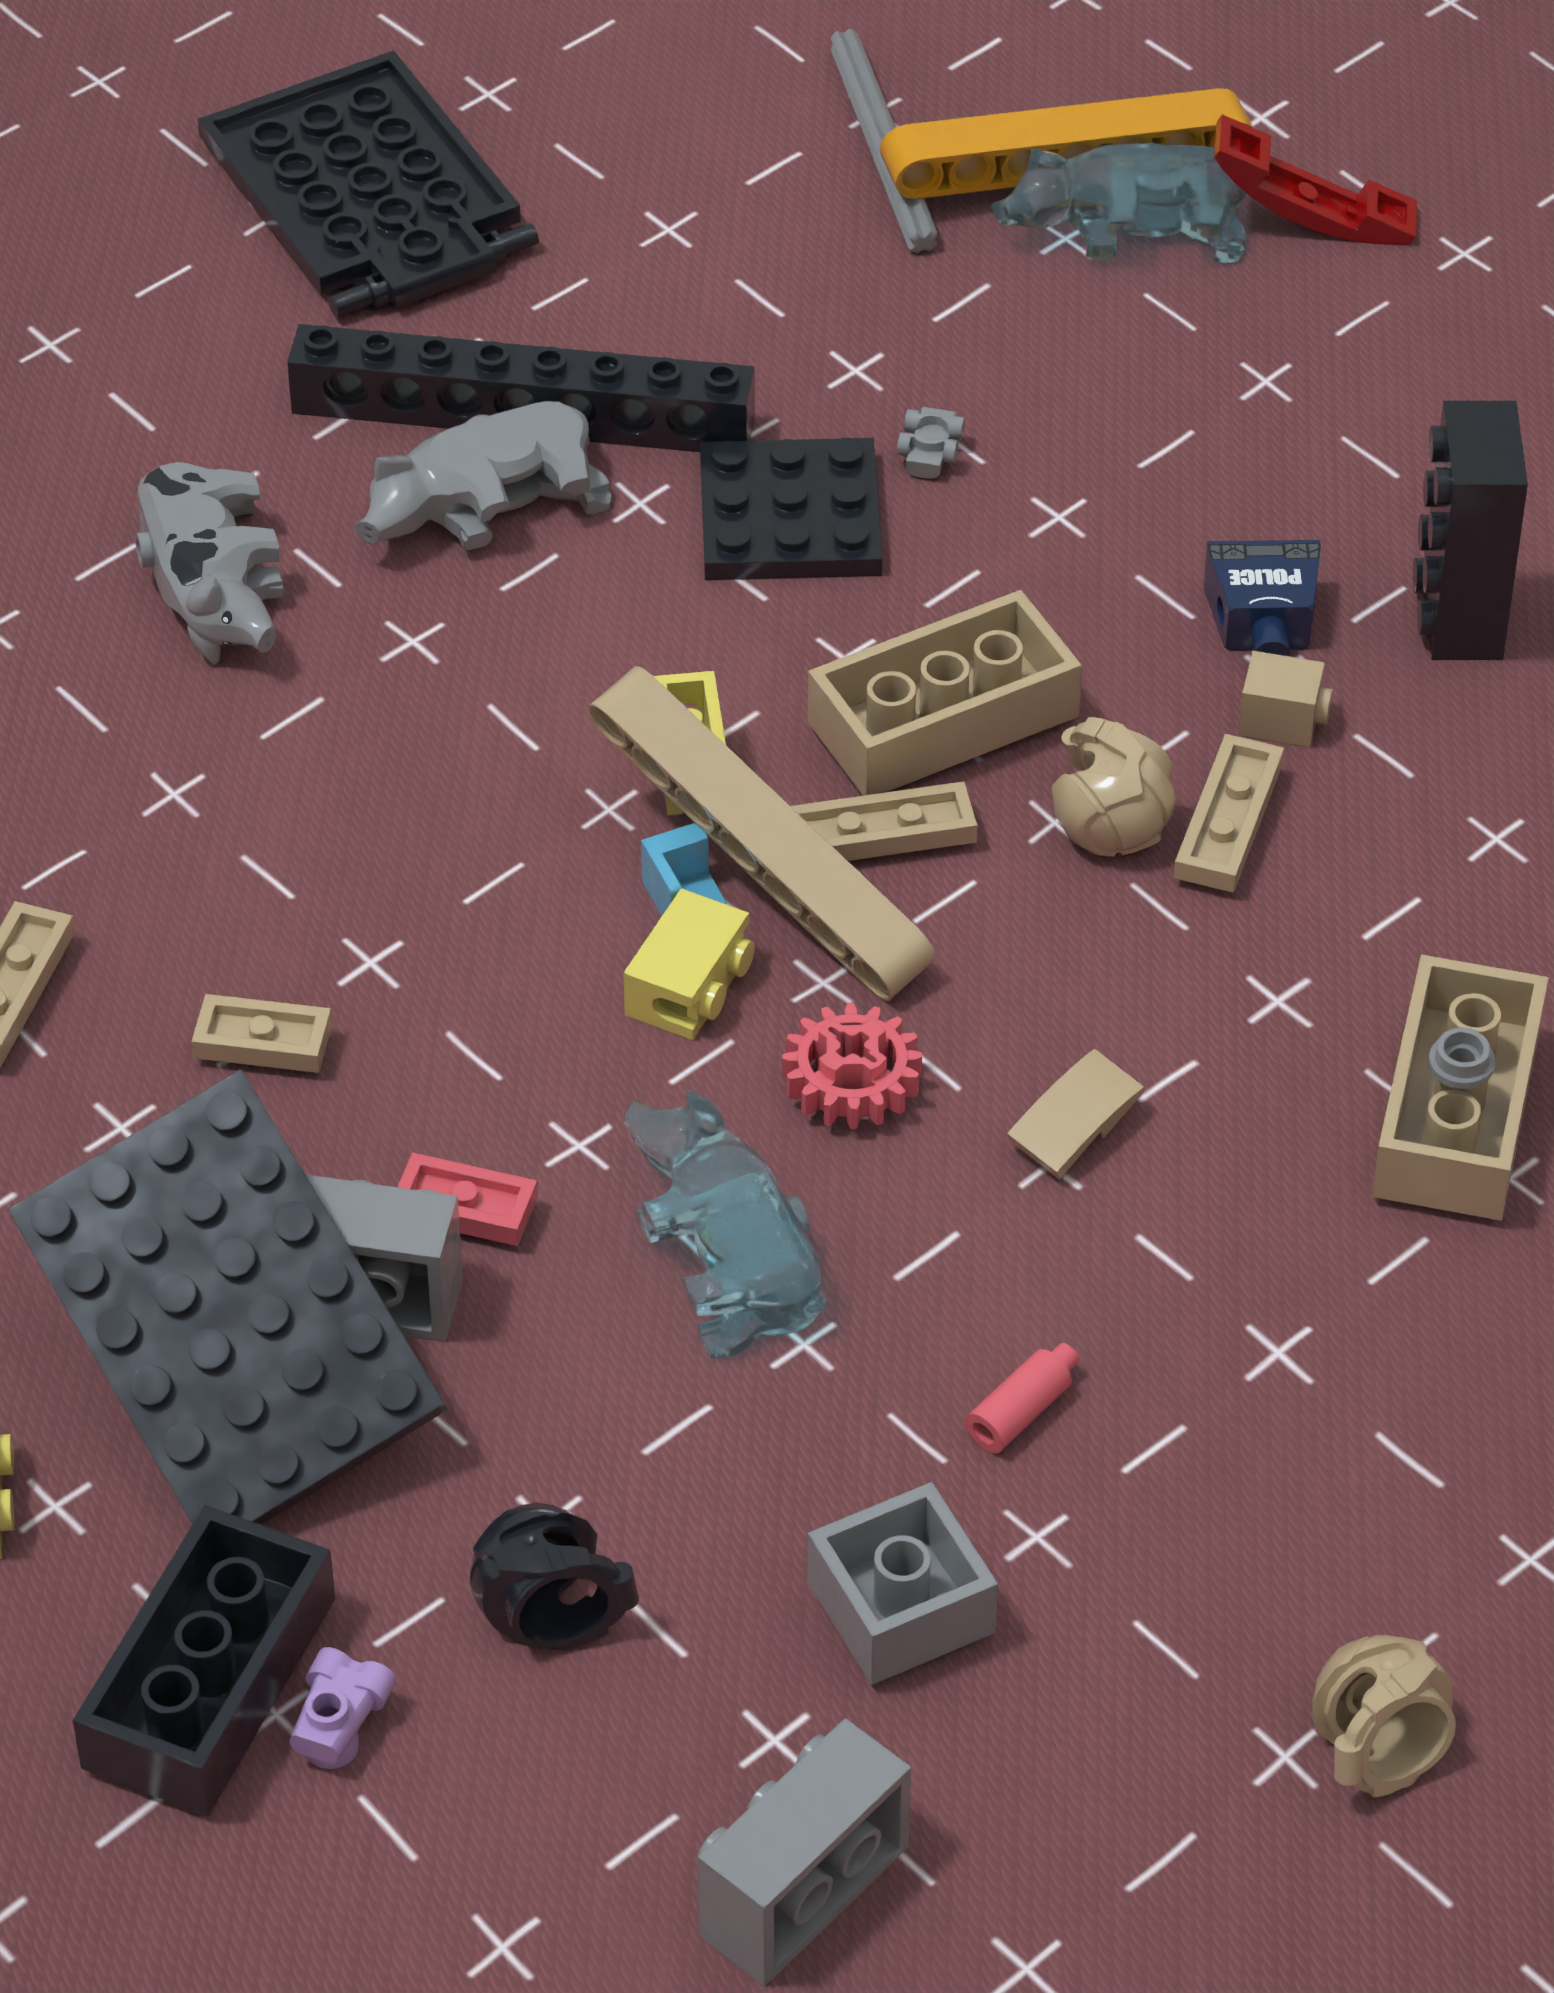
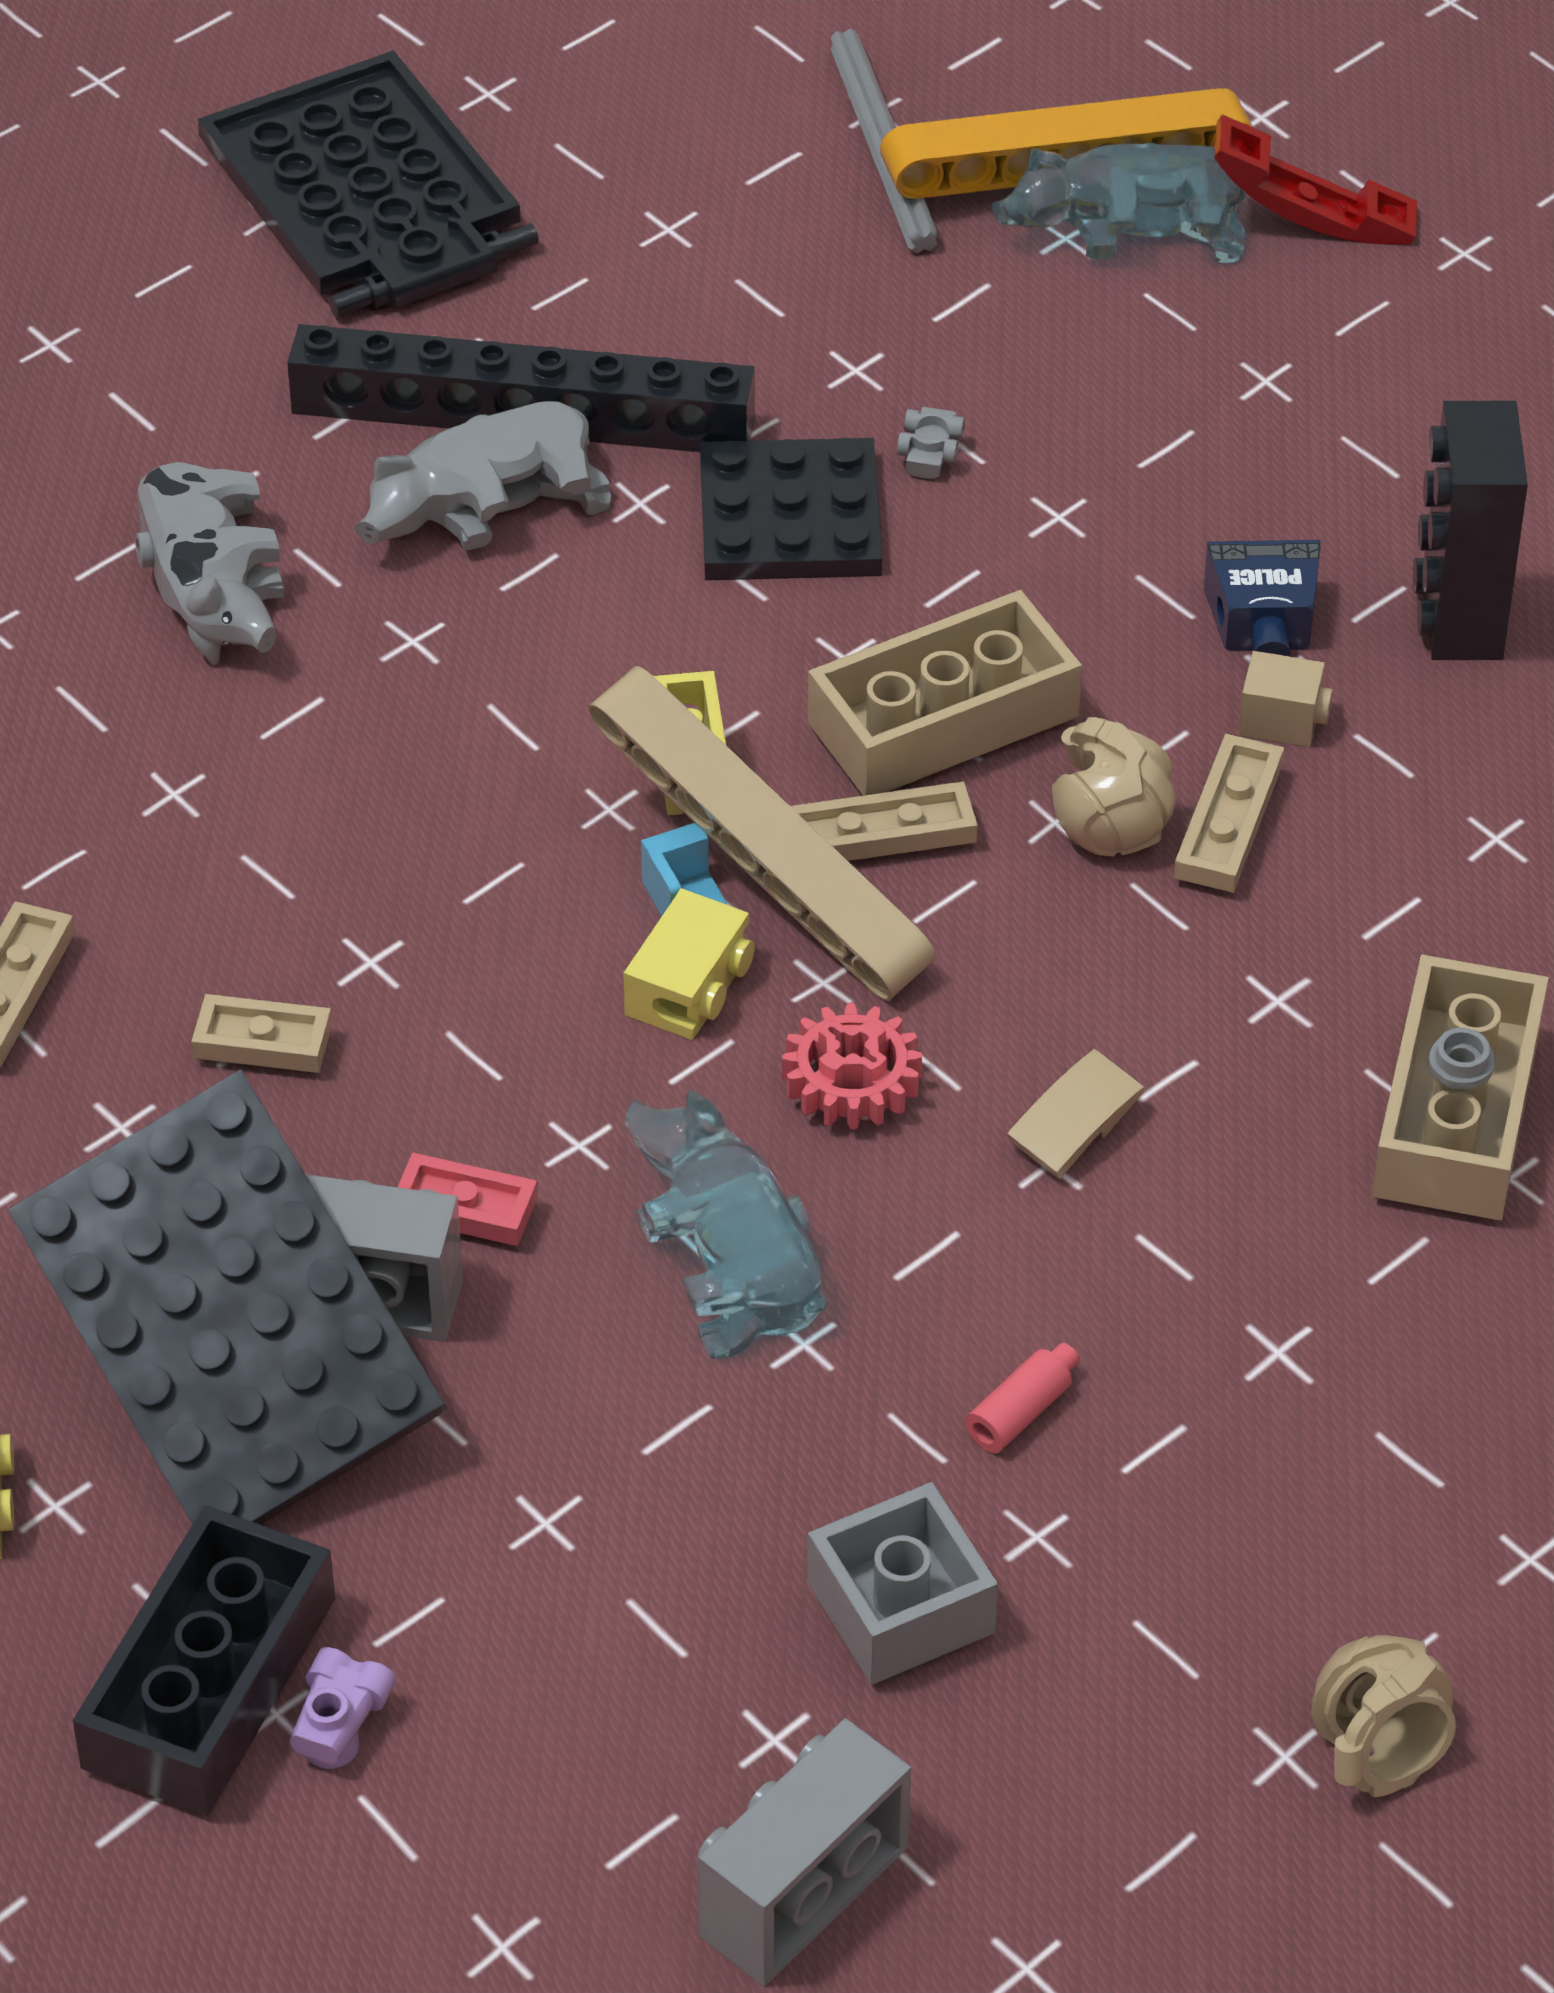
(526, 1565): black helmet -> none

